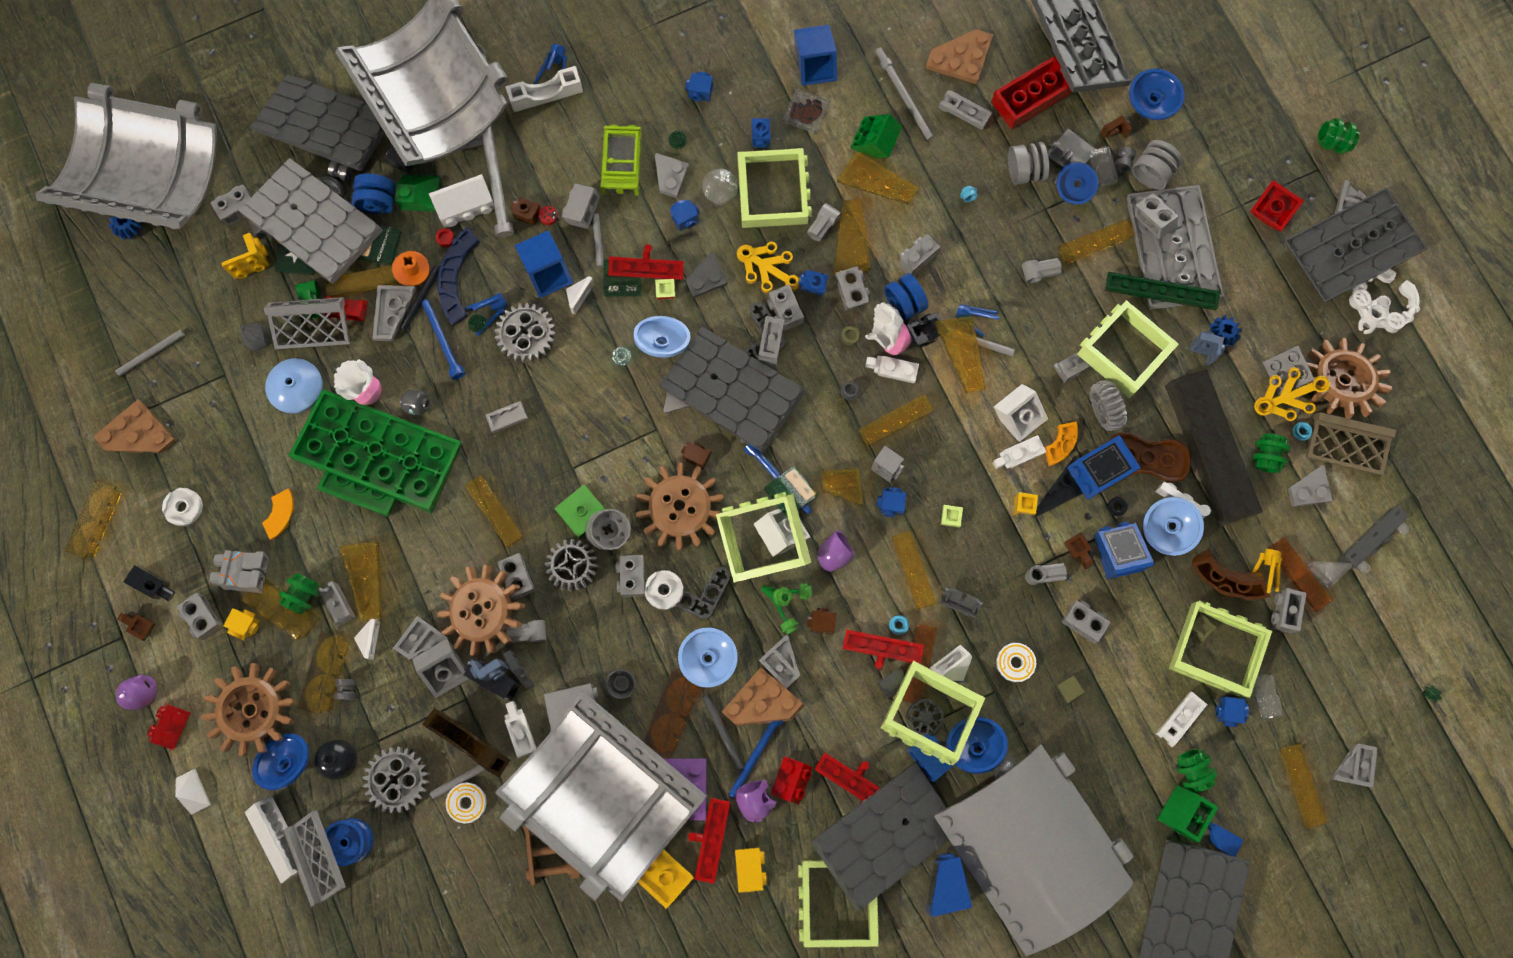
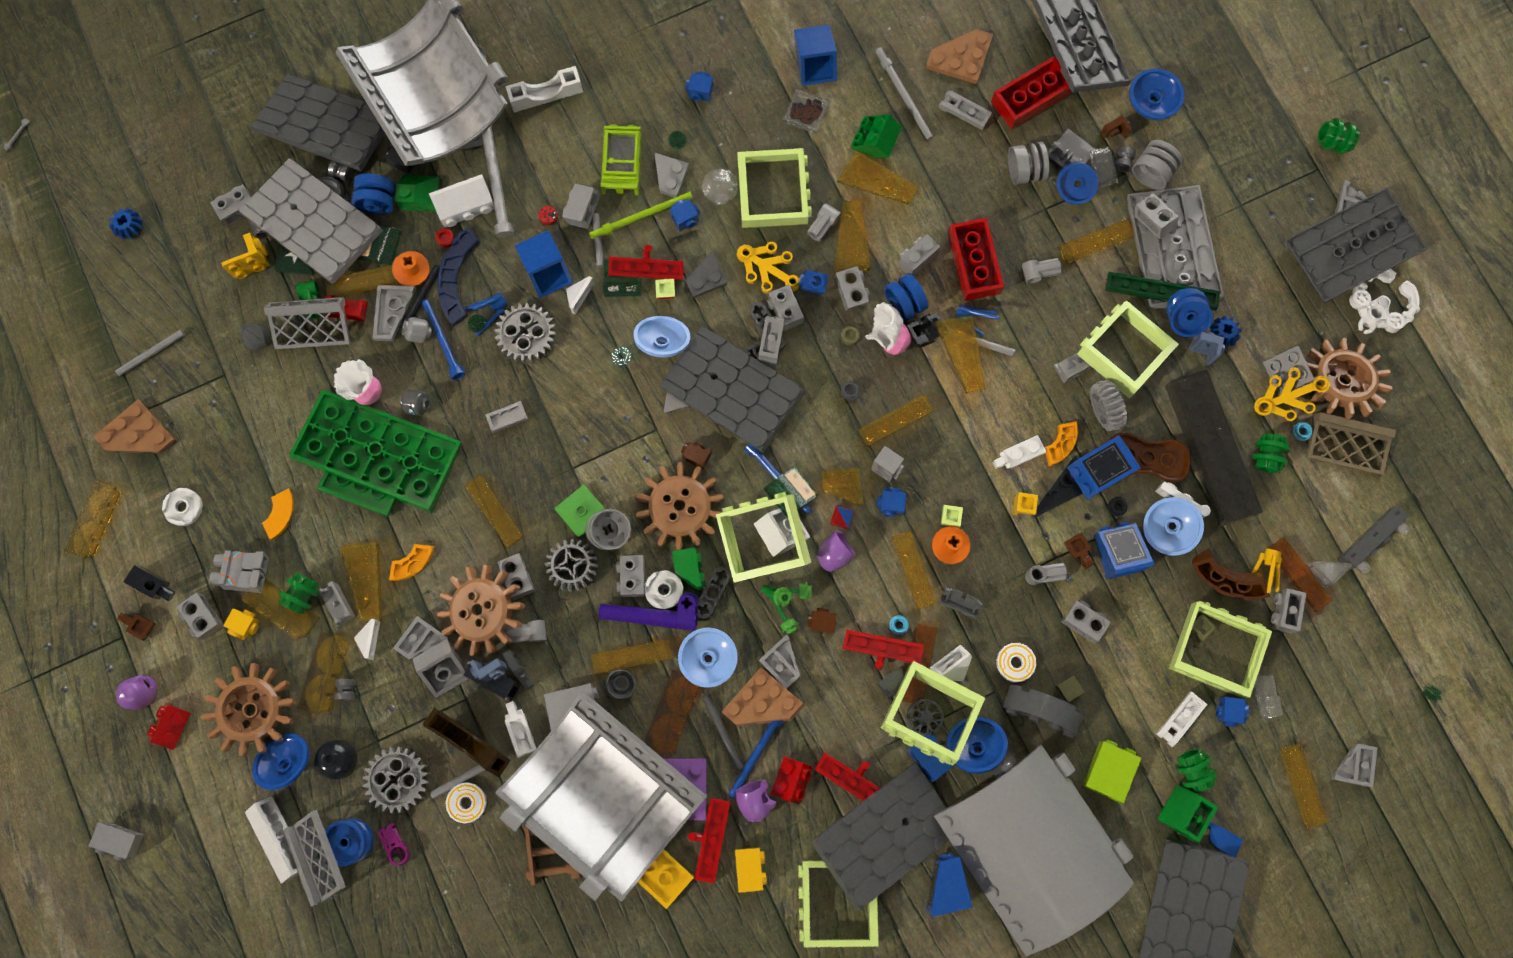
(25, 123): none -> light grey hinge
(116, 841): none -> light grey brick
(136, 160): flat silver panel -> none
(191, 792): white slope -> none
(302, 391): light blue dish -> none
(392, 841): none -> magenta piece
(412, 564): none -> light orange tile
(416, 330): none -> light grey head
(528, 215): reddish brown brick -> none
(554, 56): blue plant -> none
(609, 228): none -> lime bar
(631, 656): none -> clear yellow plate
(684, 618): none -> dark purple axle
(687, 567): none -> green slope
(761, 132): blue brick -> none
(842, 517): none -> tile
(893, 368): white hinge -> none
(951, 545): none -> orange piece
(969, 194): medium azure plate -> none
(975, 259): none -> red brick
(1021, 412): white slope -> none
(1044, 708): none -> dark grey brick
(1111, 771): none -> lime brick
(1189, 312): none -> blue wheel
(1276, 206): red slope -> none
(1311, 489): light grey wing -> none

